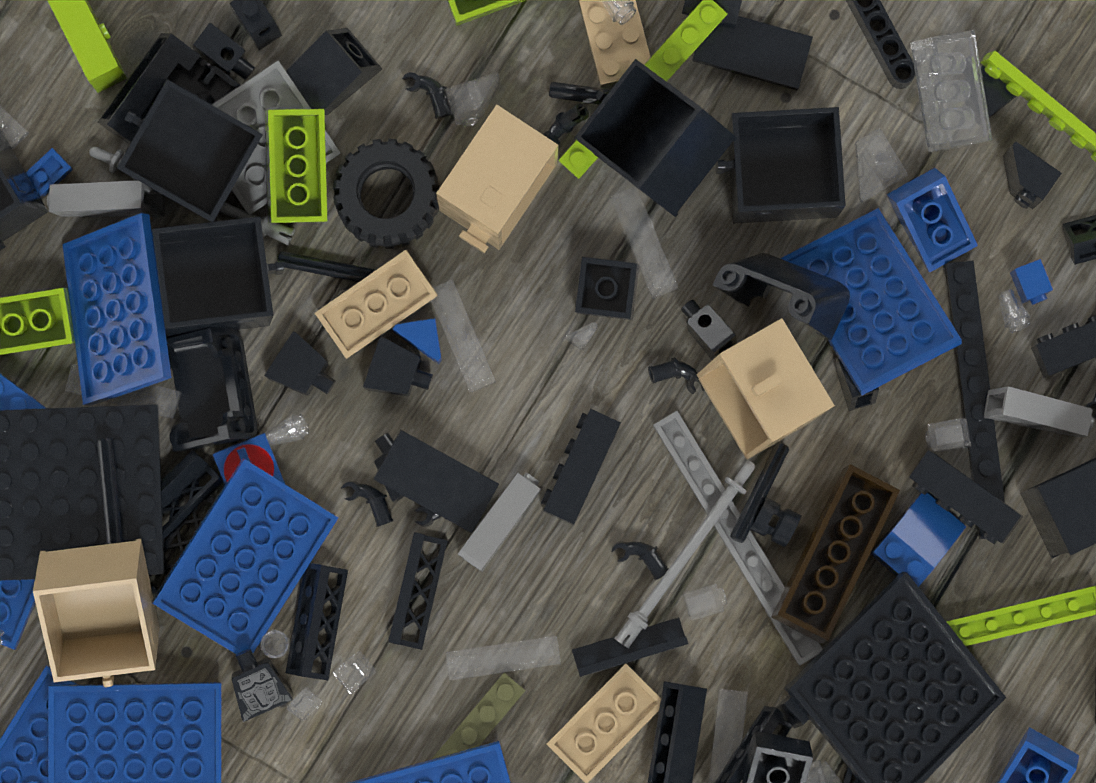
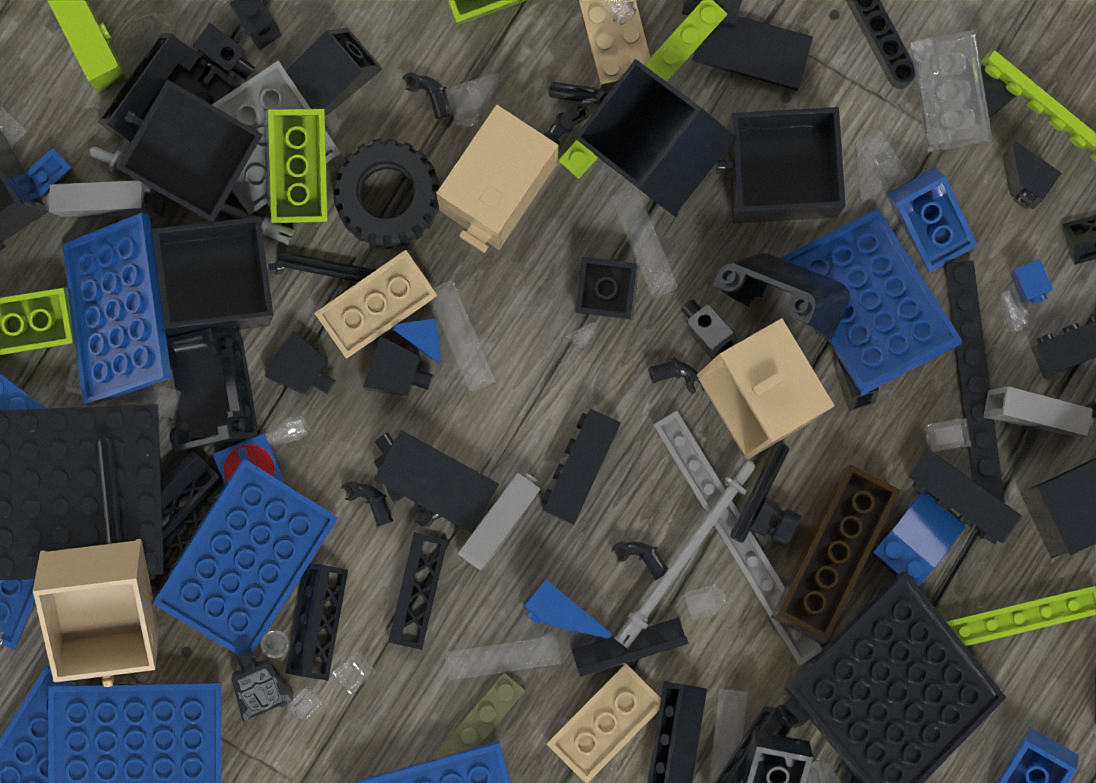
(559, 611): none -> blue slope

